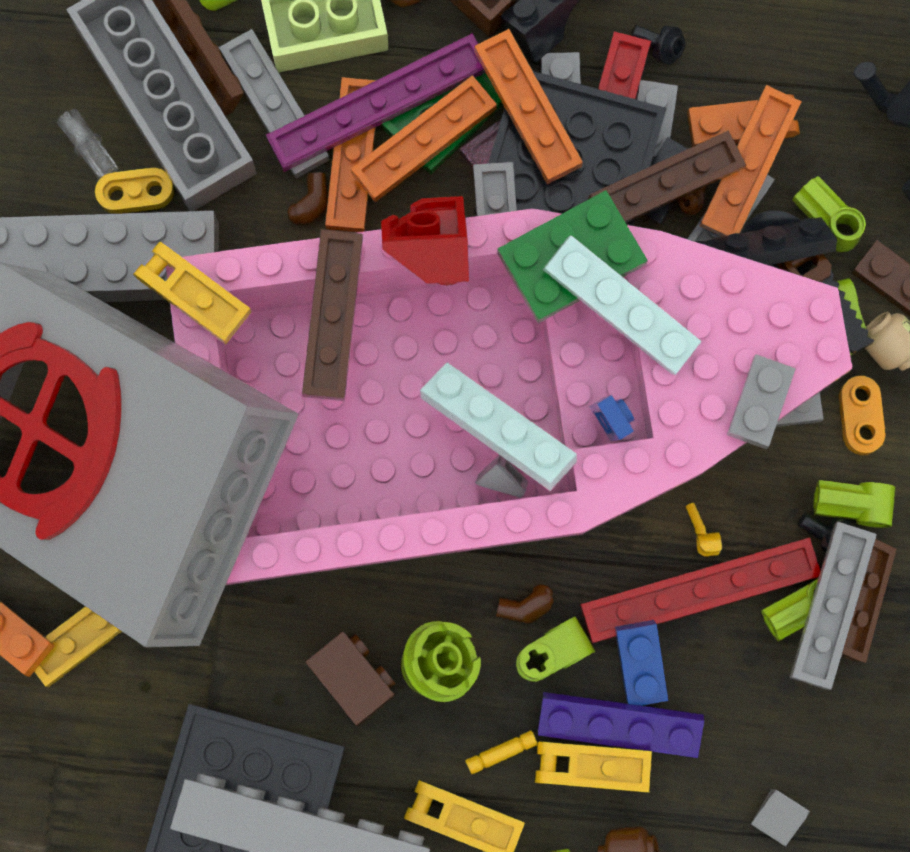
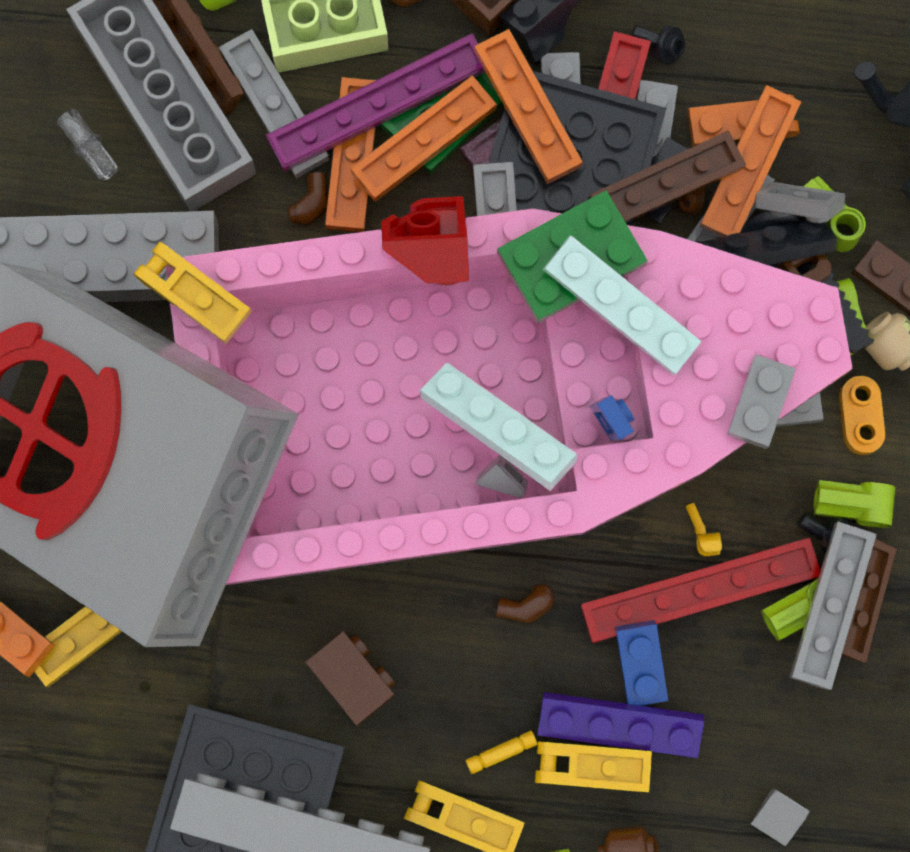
(135, 189): yellow plate -> none
(332, 315): reddish brown plate -> none
(440, 661): lime cone -> none
(558, 647): lime piece -> none
(787, 199): none -> light grey plate

